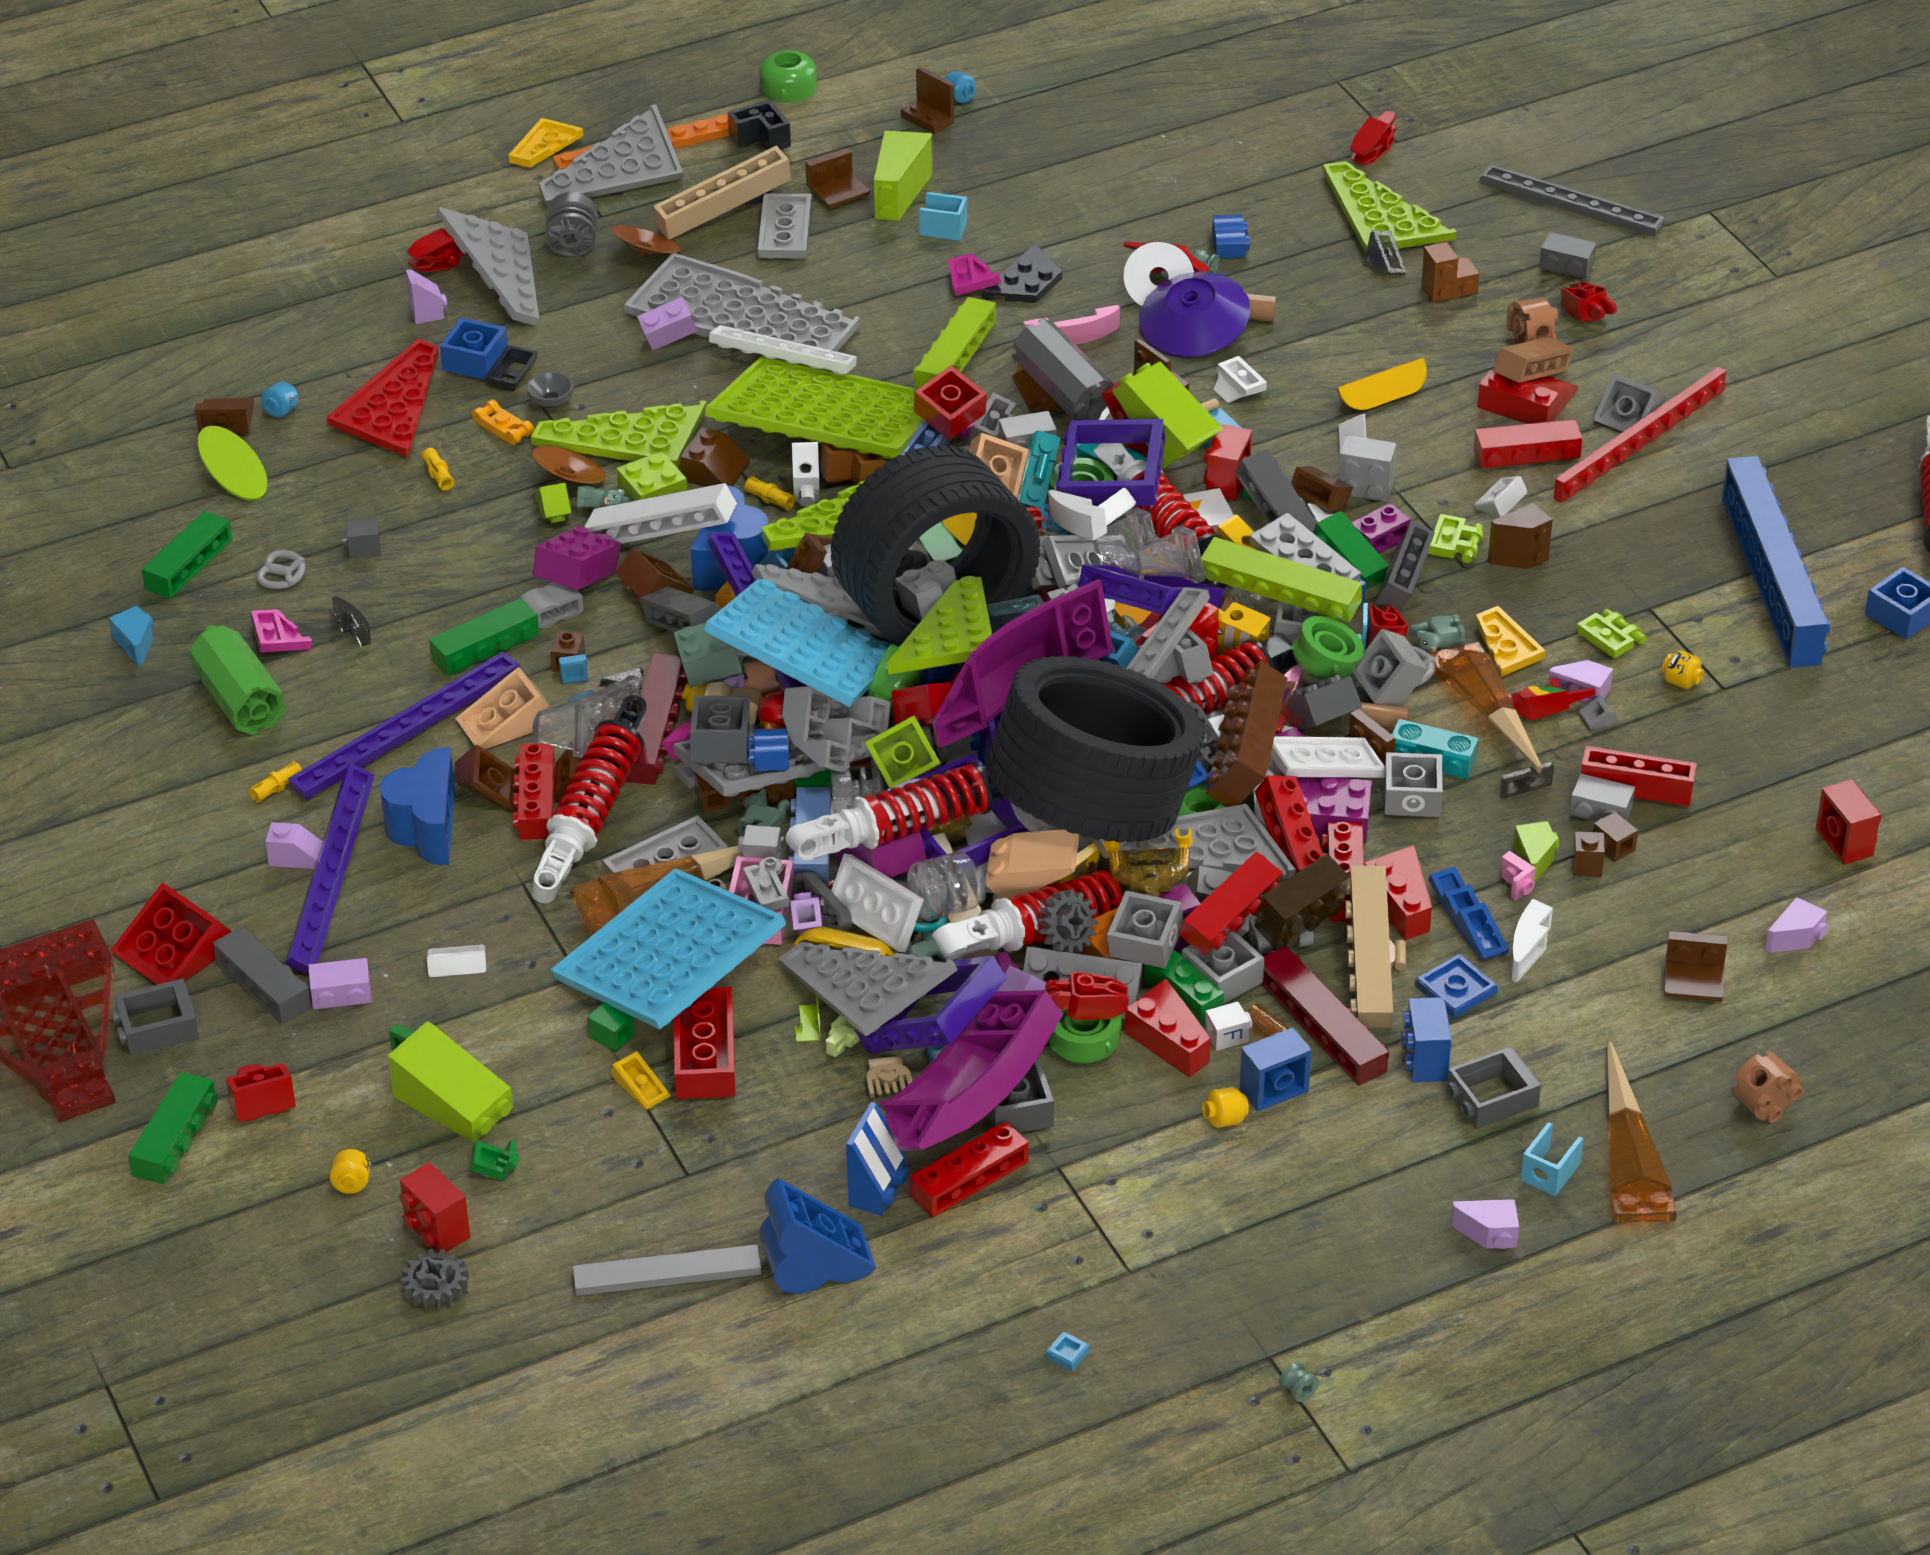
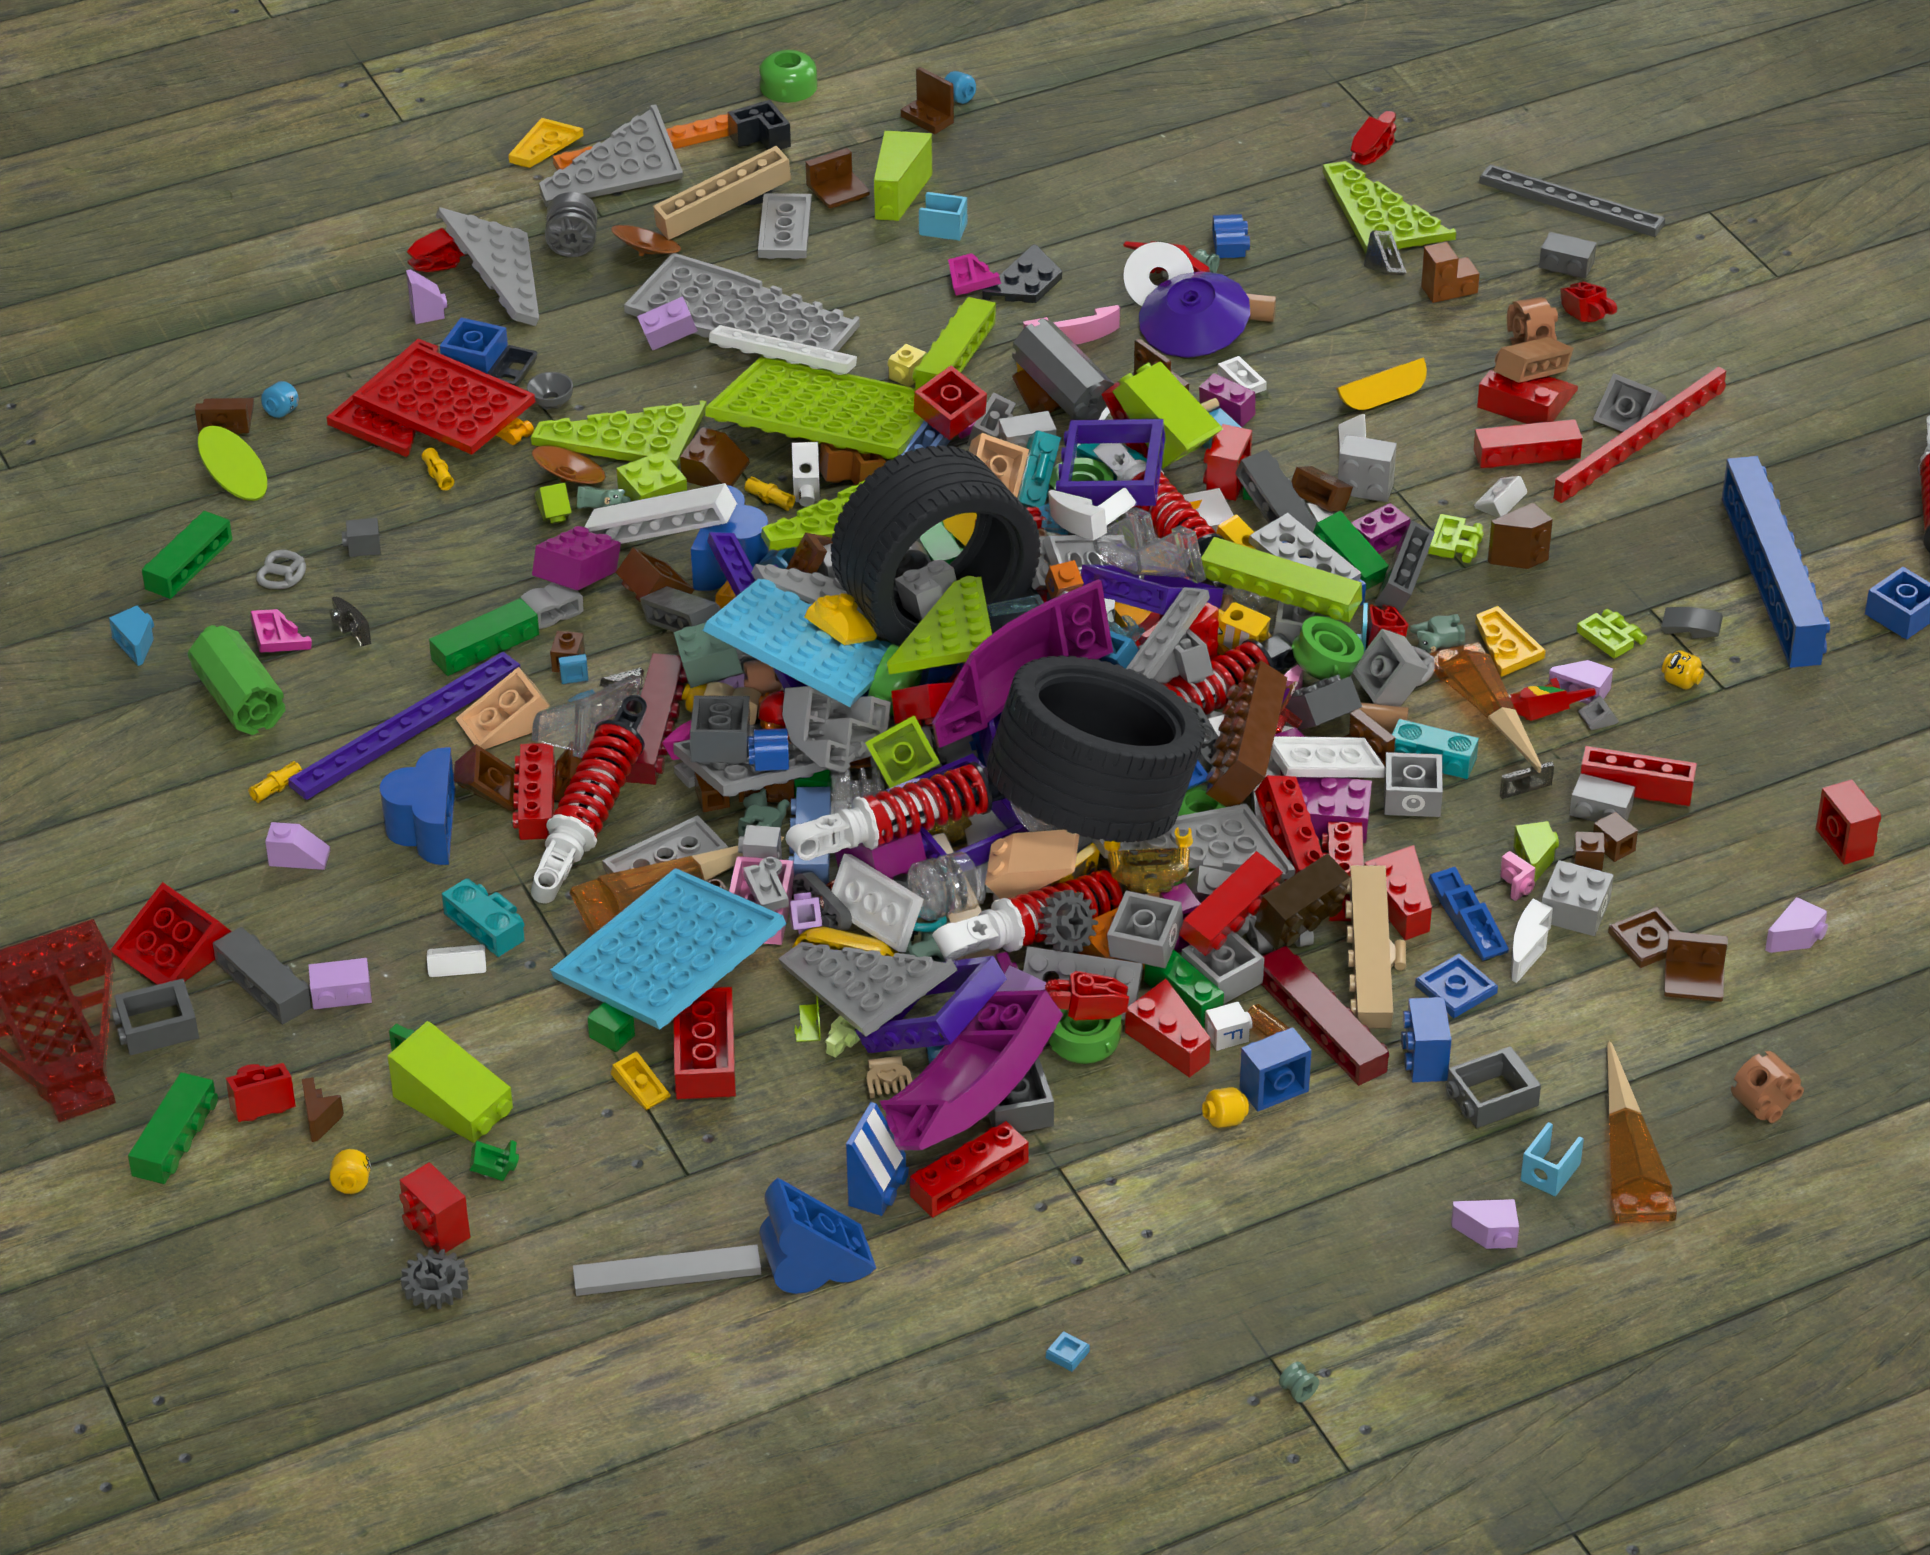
(321, 1111): none -> reddish brown slope
(330, 869): dark purple plate -> none
(444, 398): none -> red plate
(486, 918): none -> teal piece
(840, 619): none -> yellow slope
(903, 363): none -> light yellow brick
(1063, 578): none -> orange brick
(1232, 398): none -> magenta brick
(1578, 897): none -> light grey brick
(1643, 936): none -> reddish brown tile
(1697, 621): none -> dark grey slope

